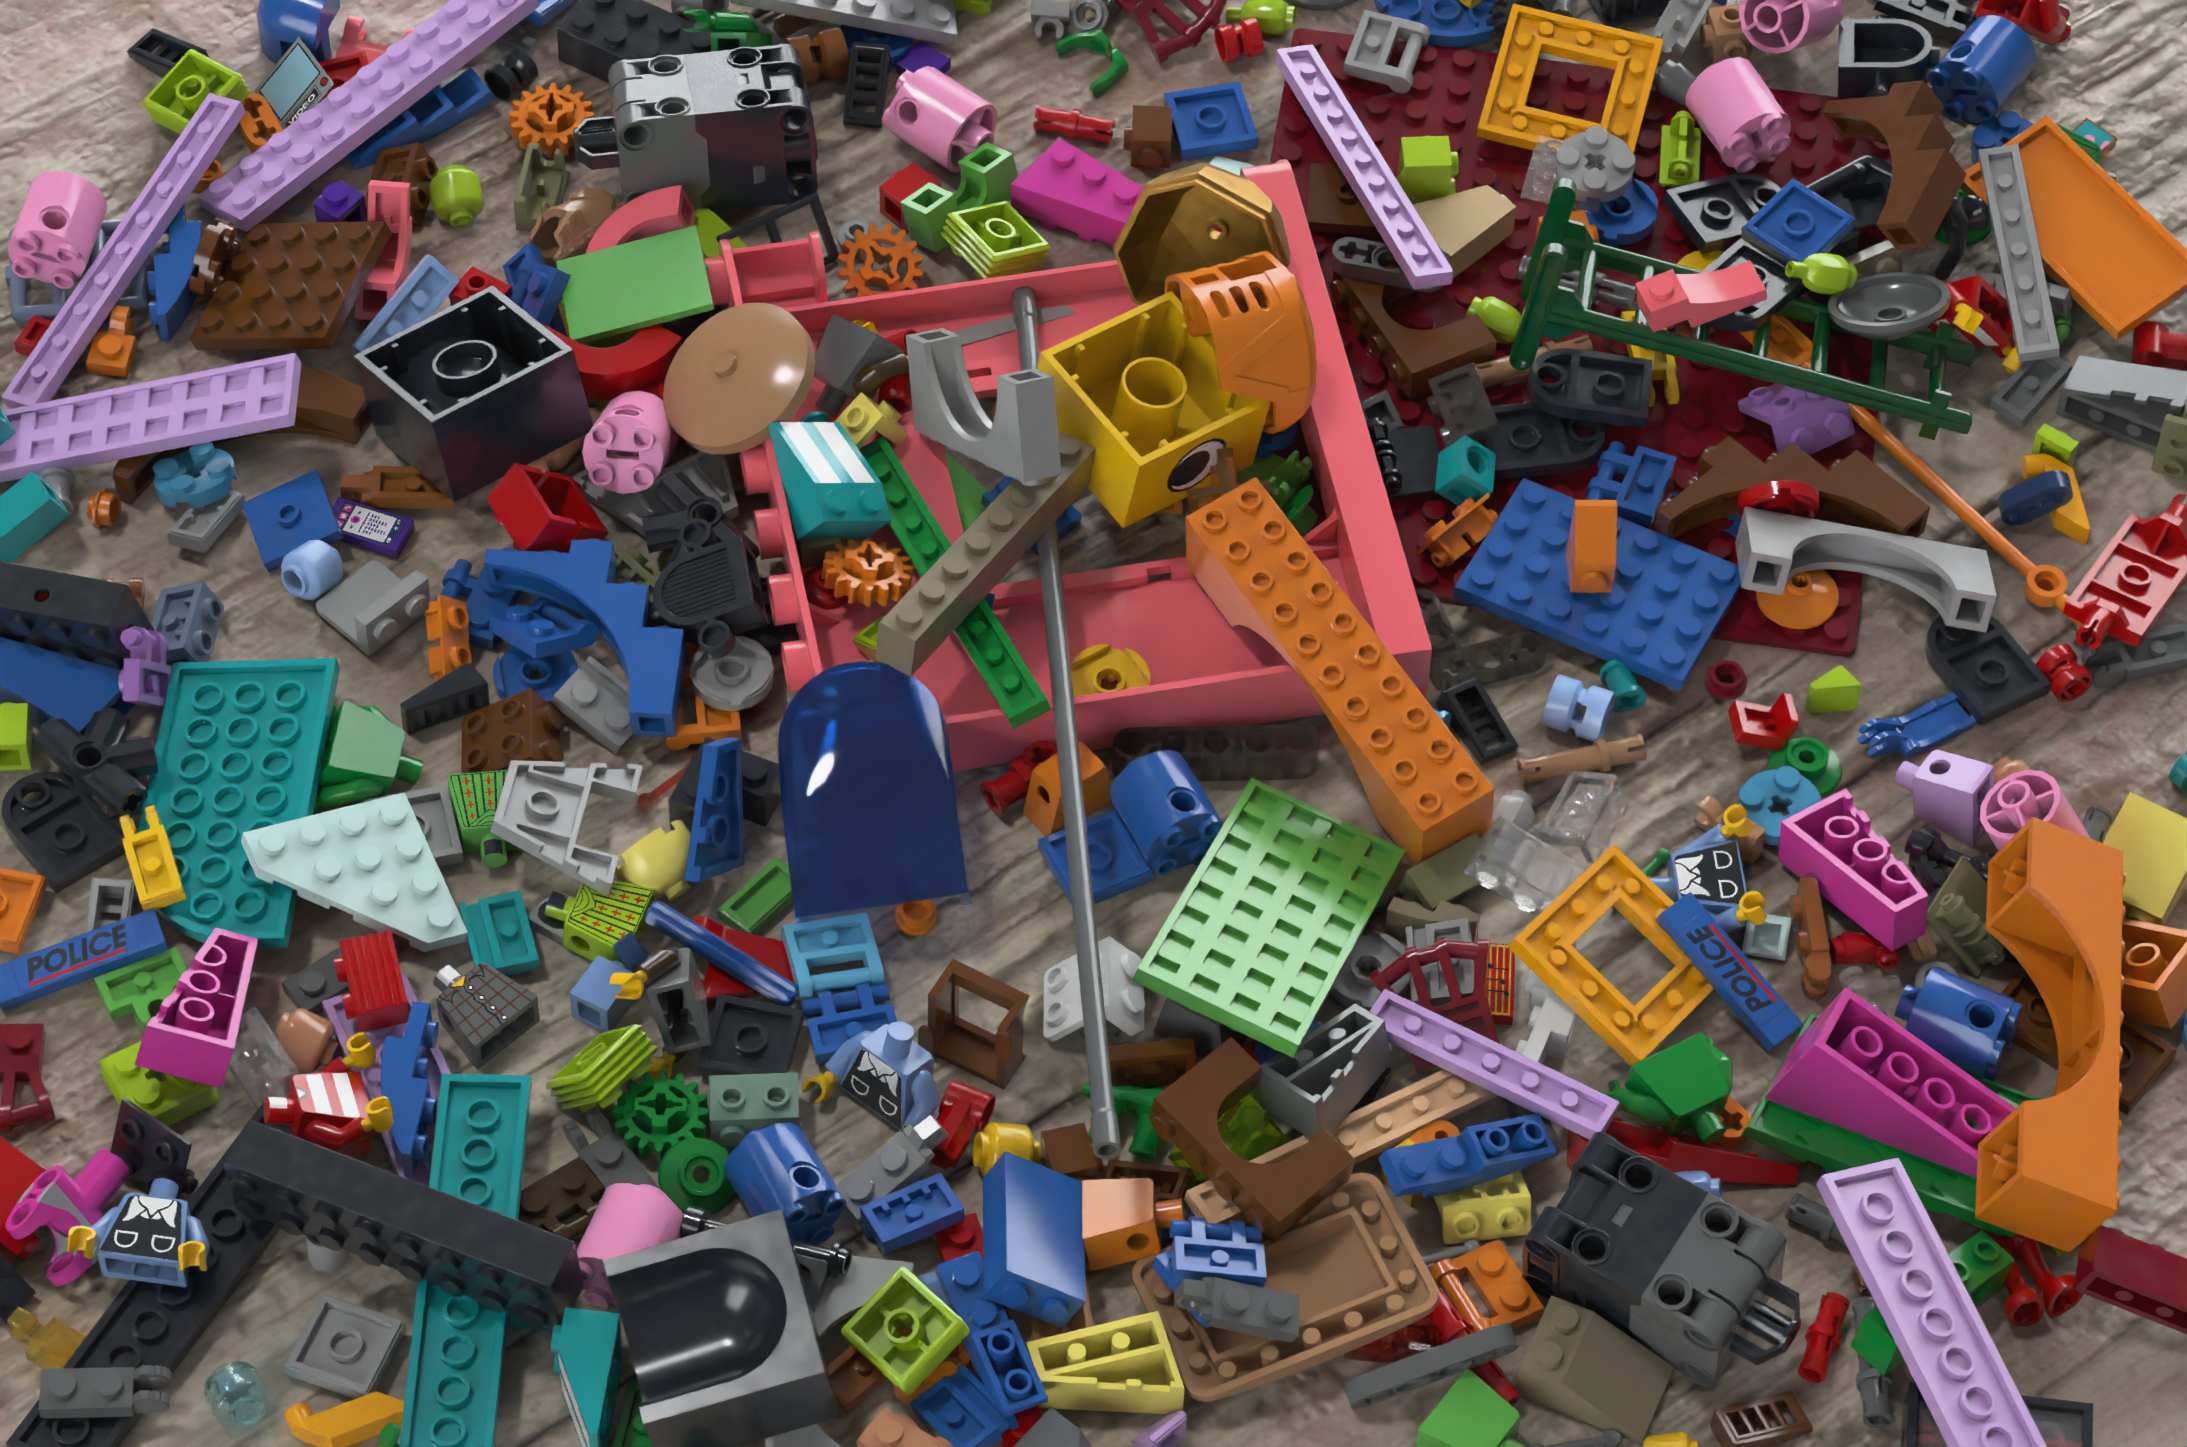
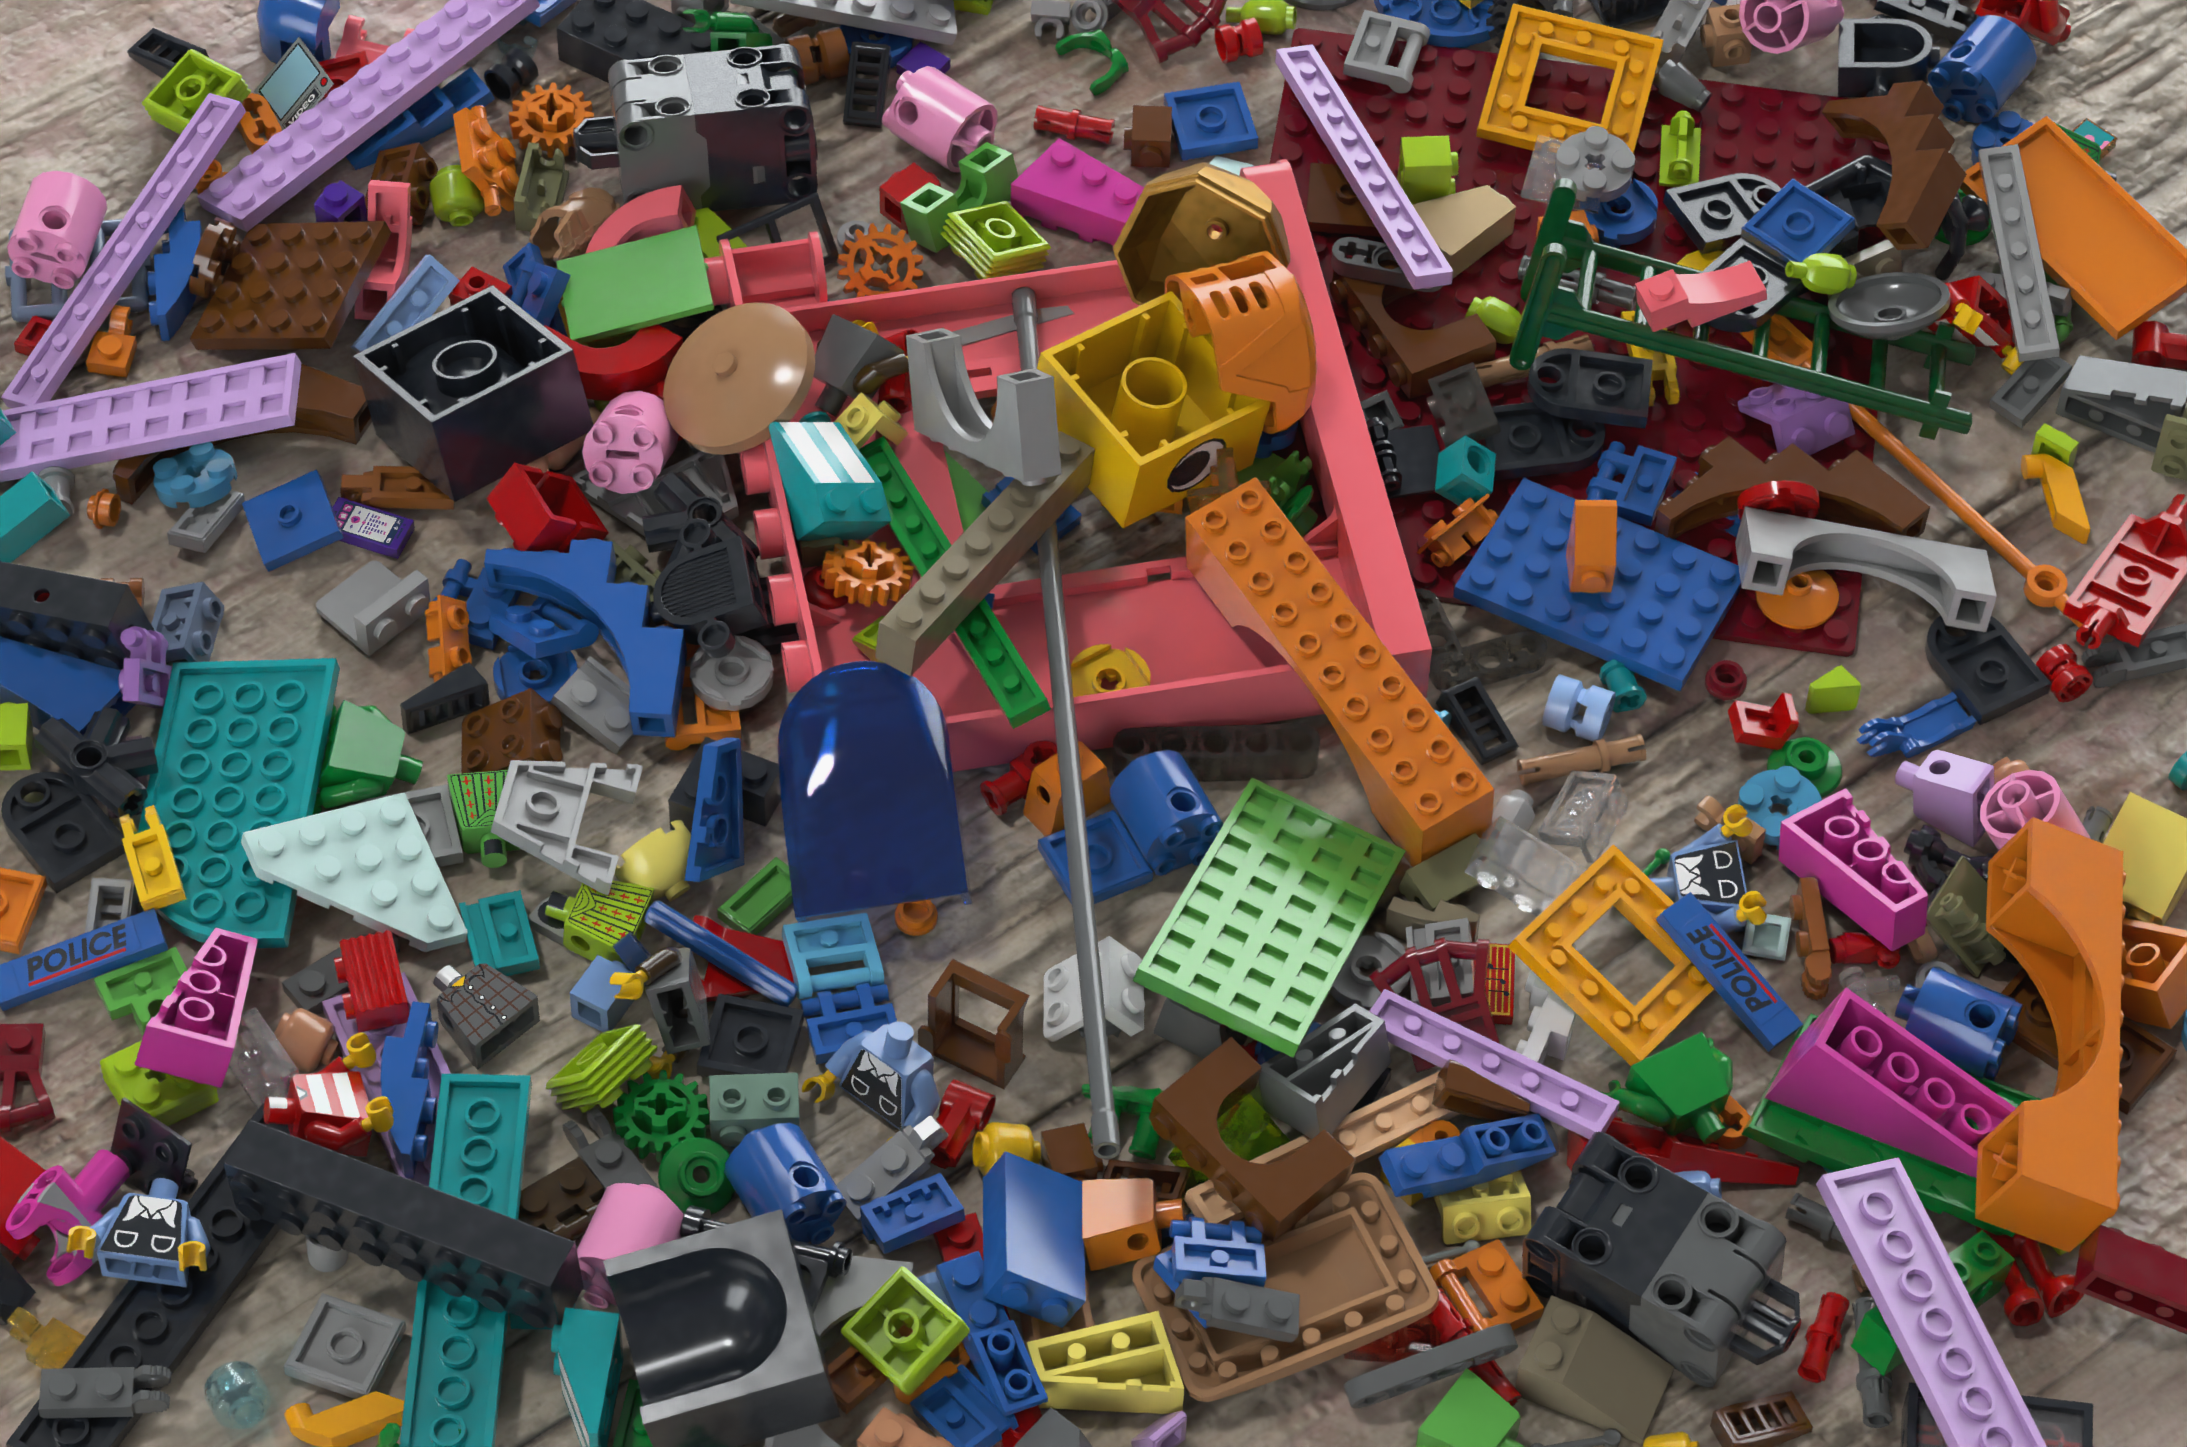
(311, 570): light blue head -> none
(486, 159): none -> orange plate
(646, 800): clear red hinge -> none
(1151, 1062): reddish brown bracket -> none
(1474, 1095): none -> reddish brown slope
(1738, 113): bright pink cylinder -> none
(2035, 497): dark blue beam -> none

